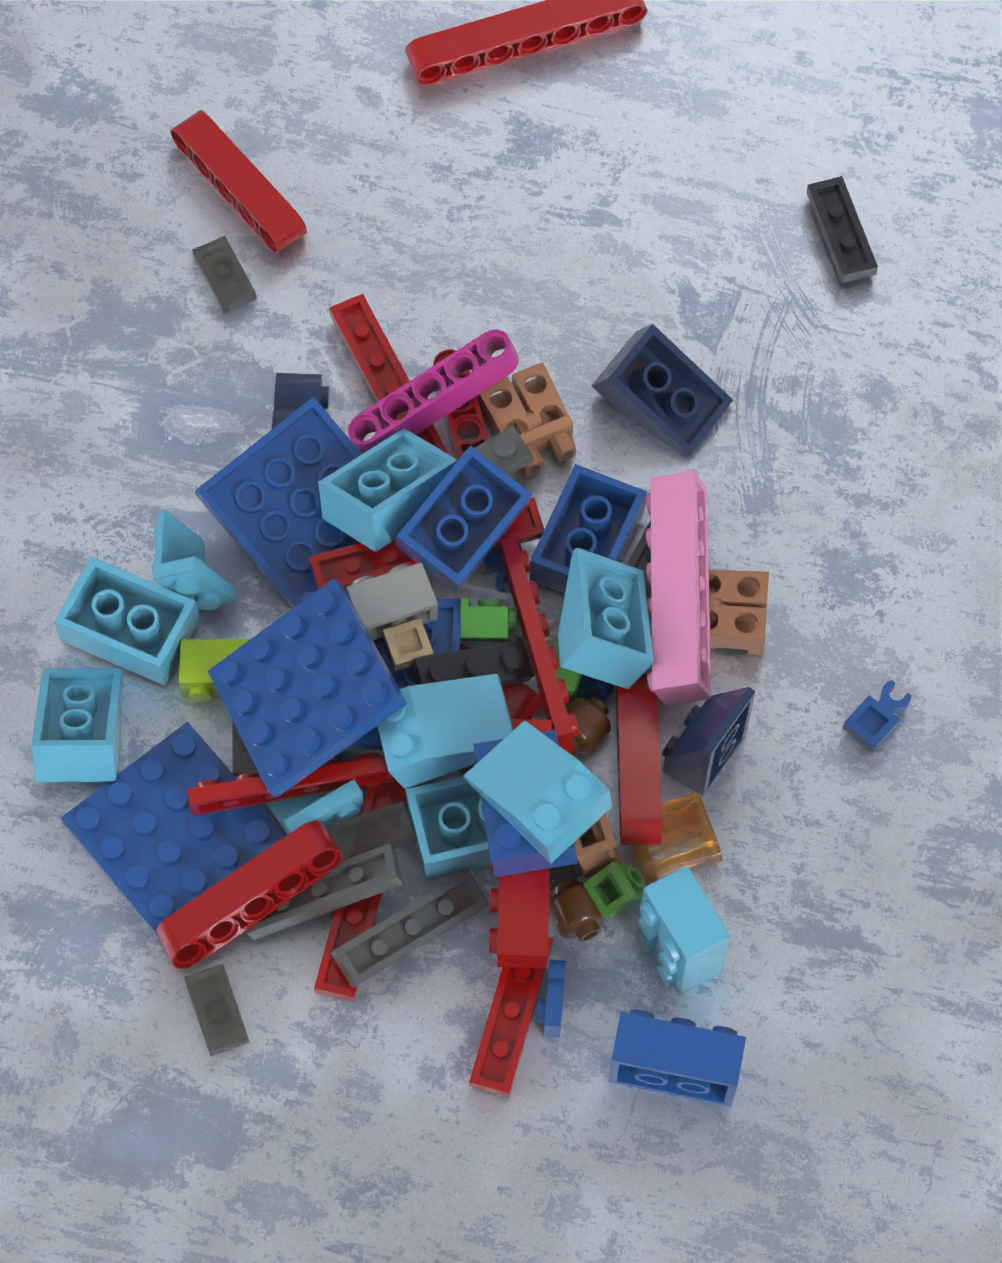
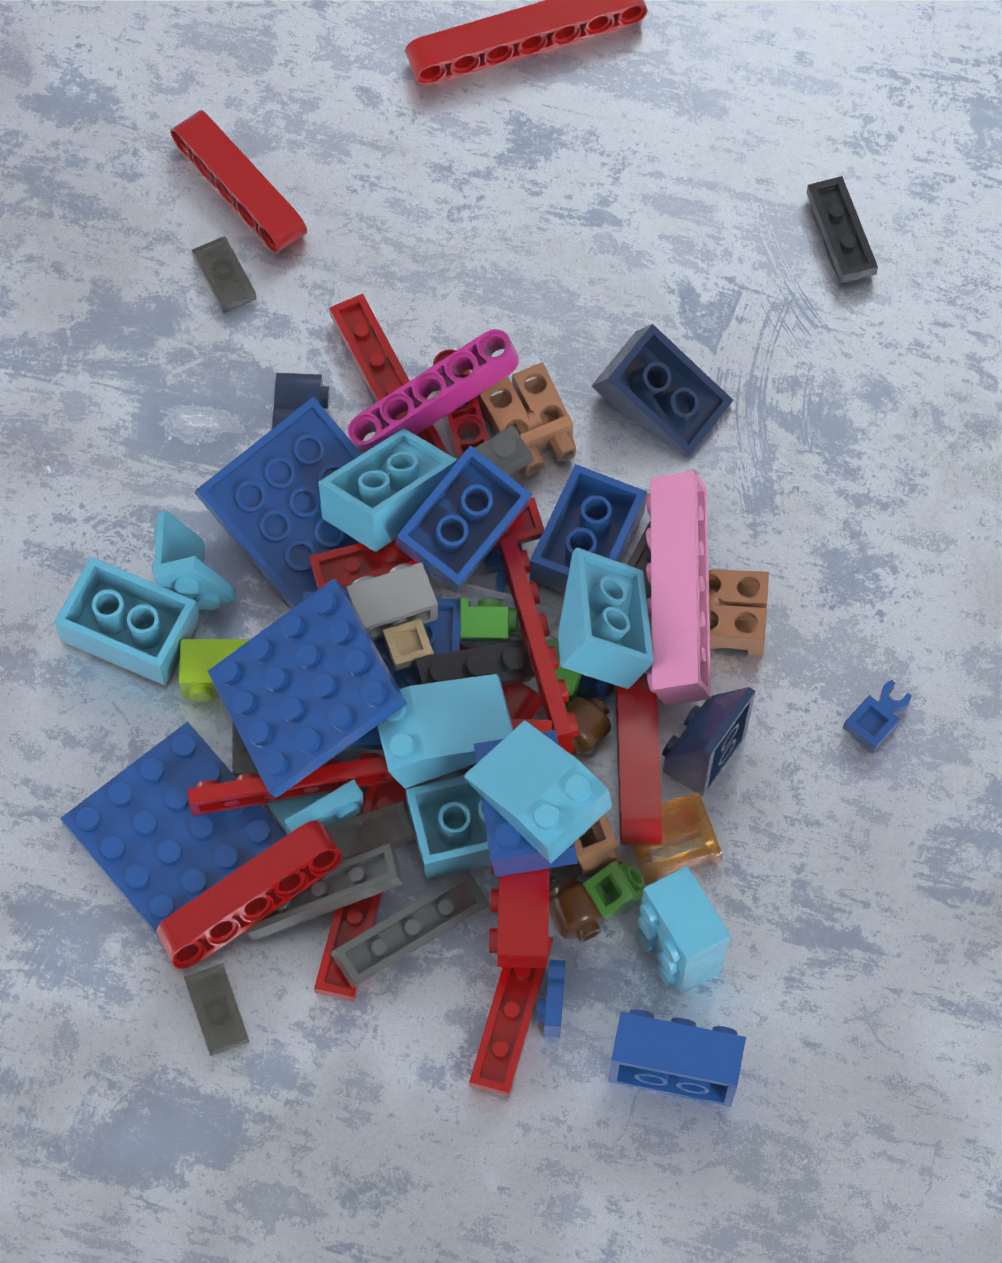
(78, 725): medium azure slope -> none

